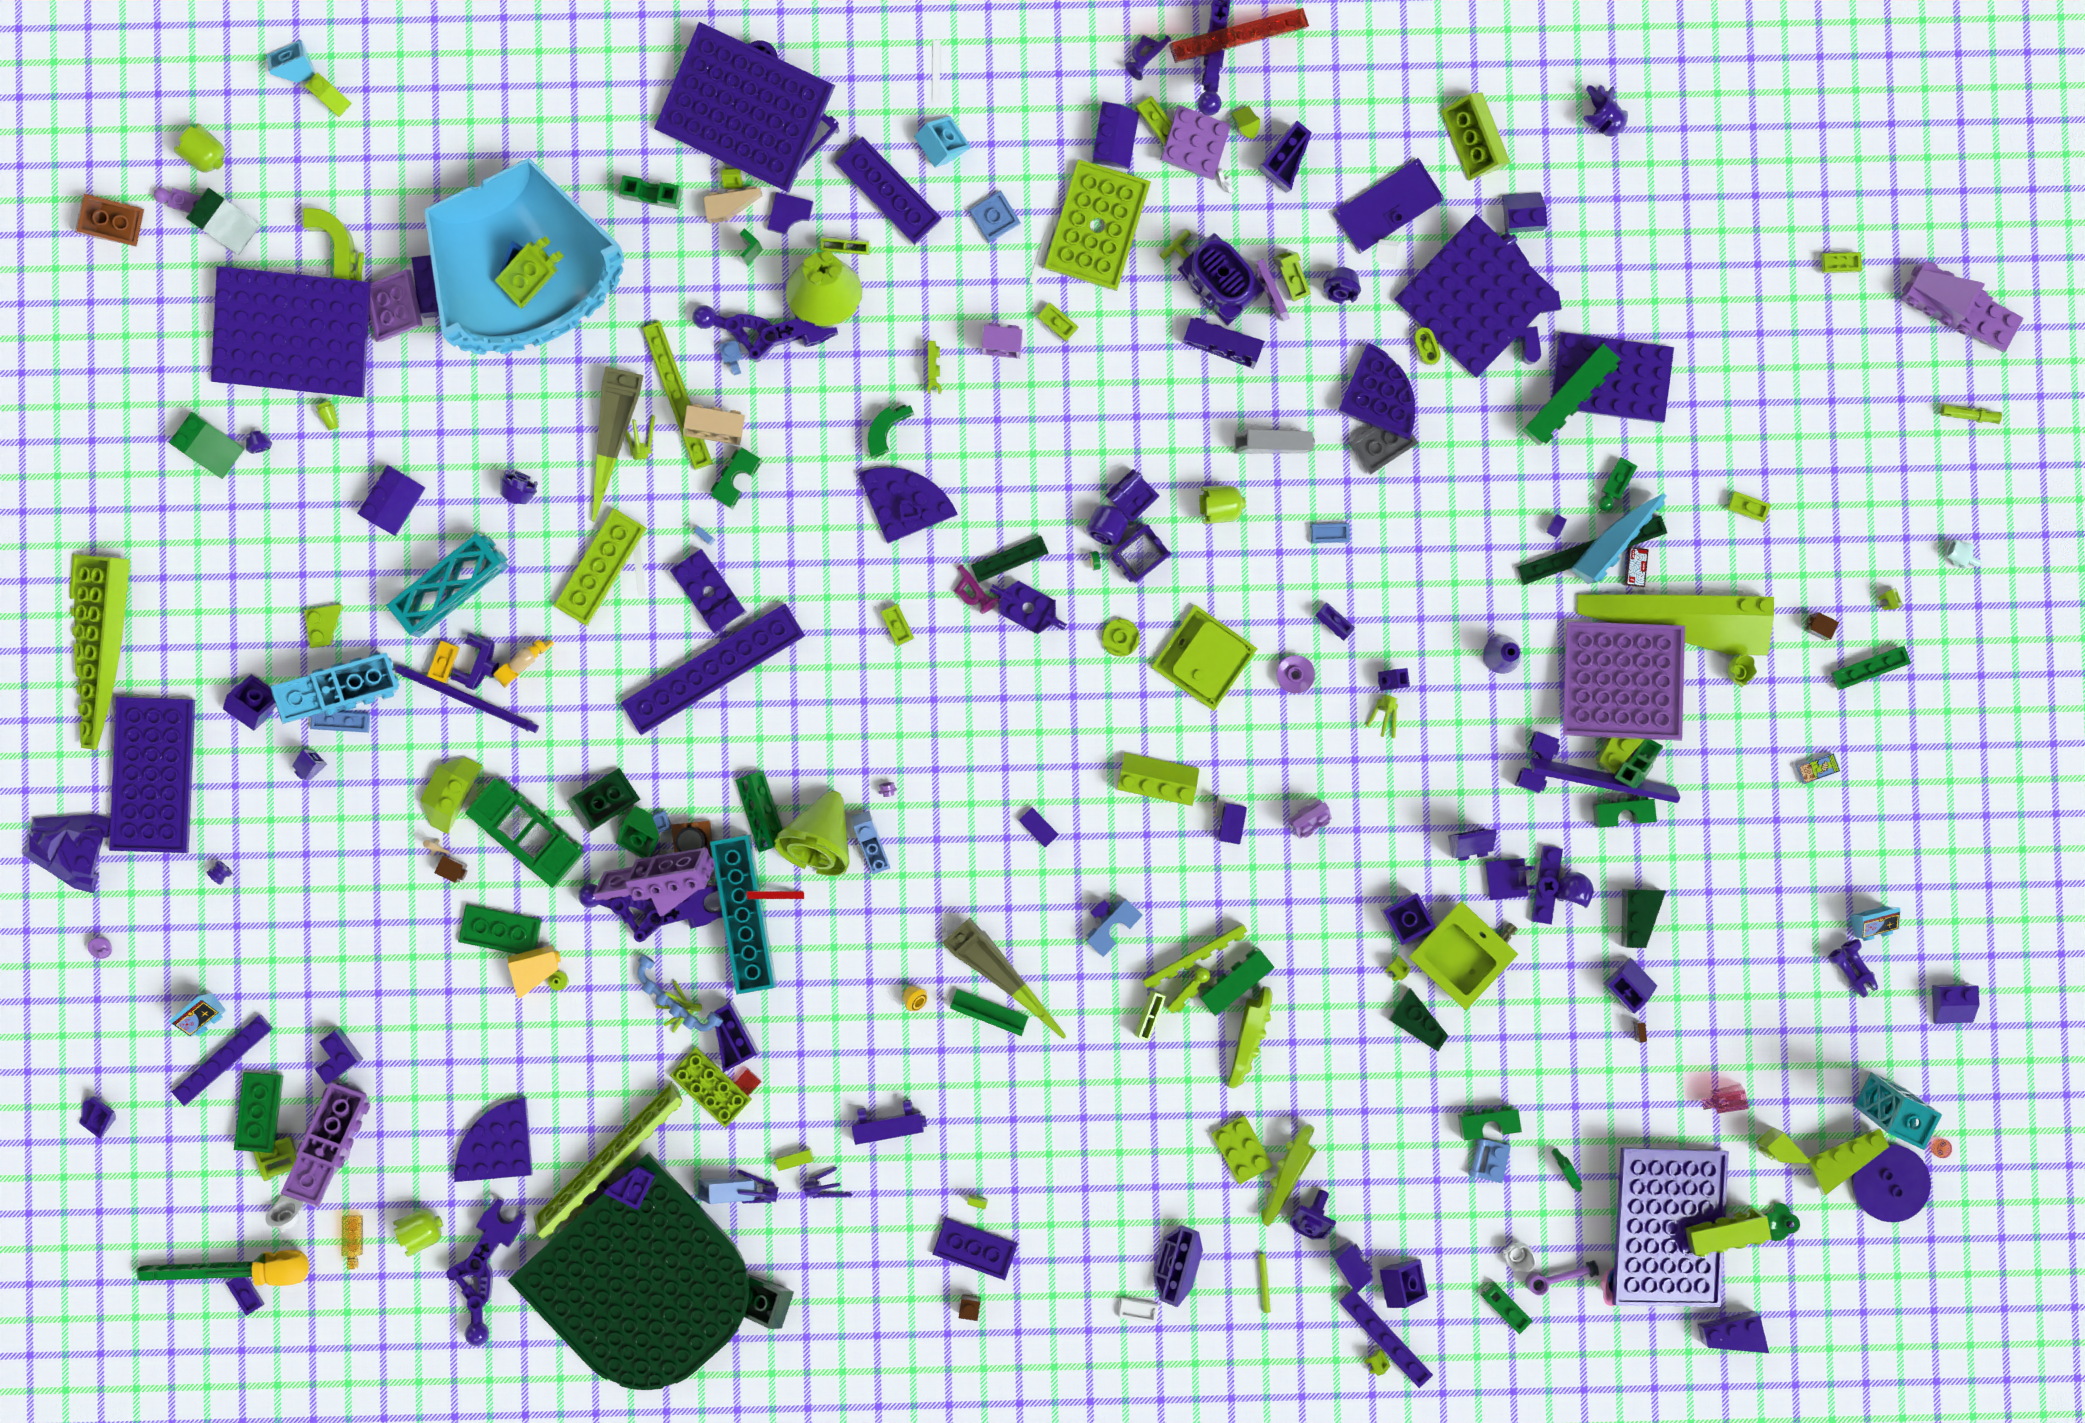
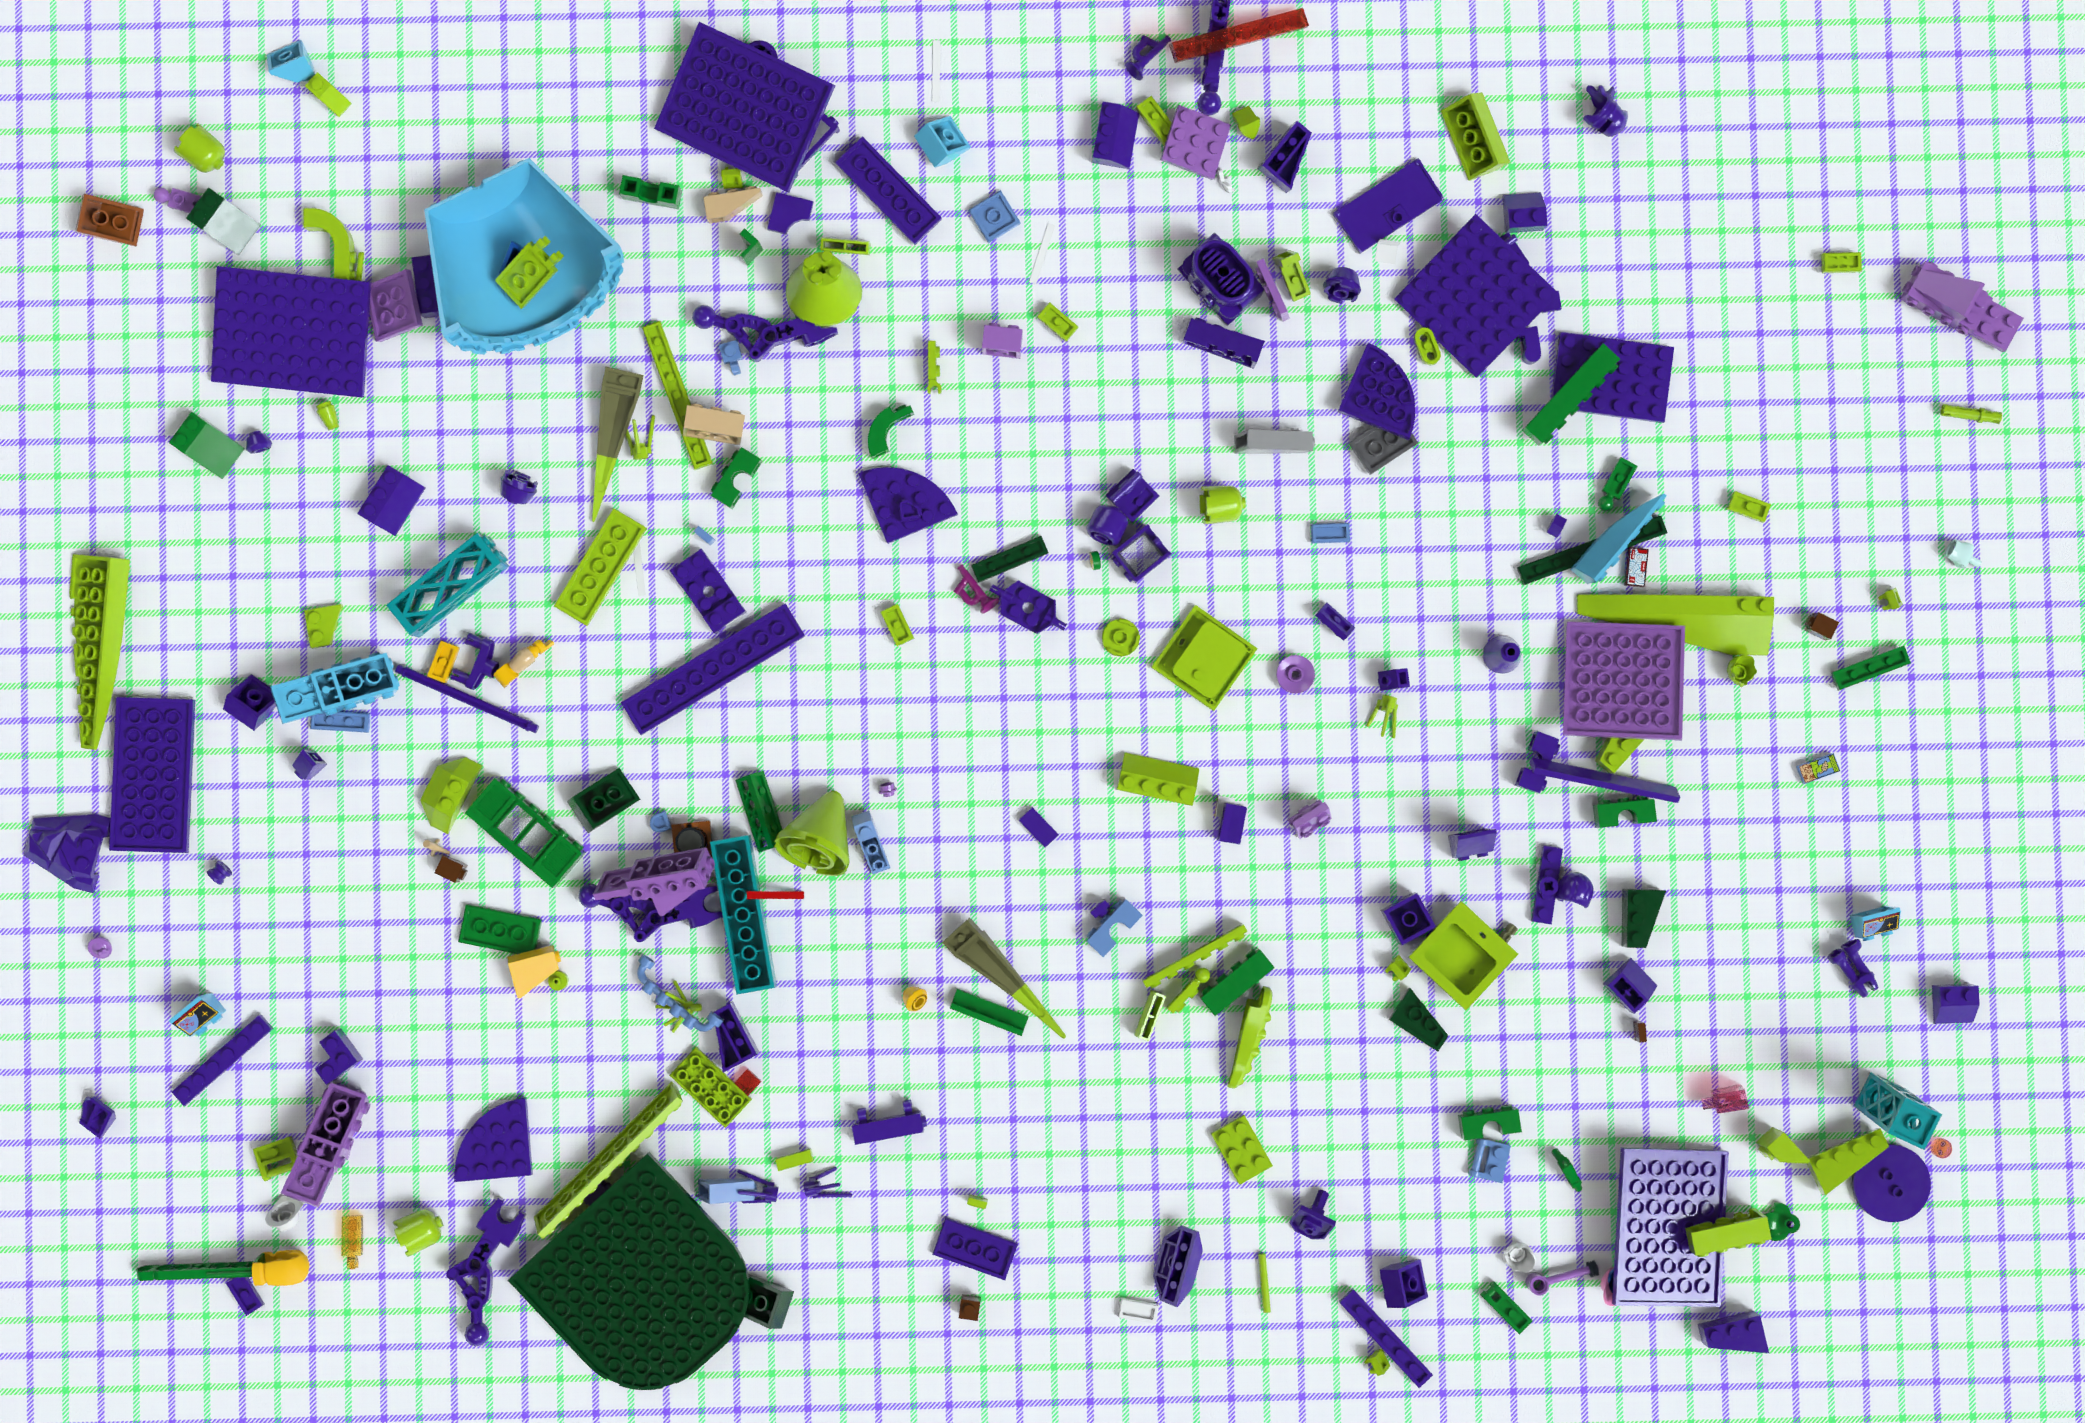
(258, 1112): green tile -> none
(632, 1187): dark purple wing -> none
(639, 833): green slope -> none
(1093, 195): lime plate -> none
(1176, 245): lime piece -> none
(1289, 1173): lime animal -> none
(1352, 1265): dark purple slope -> none
(1508, 879): dark purple plate -> none
(1640, 765): green arch -> none

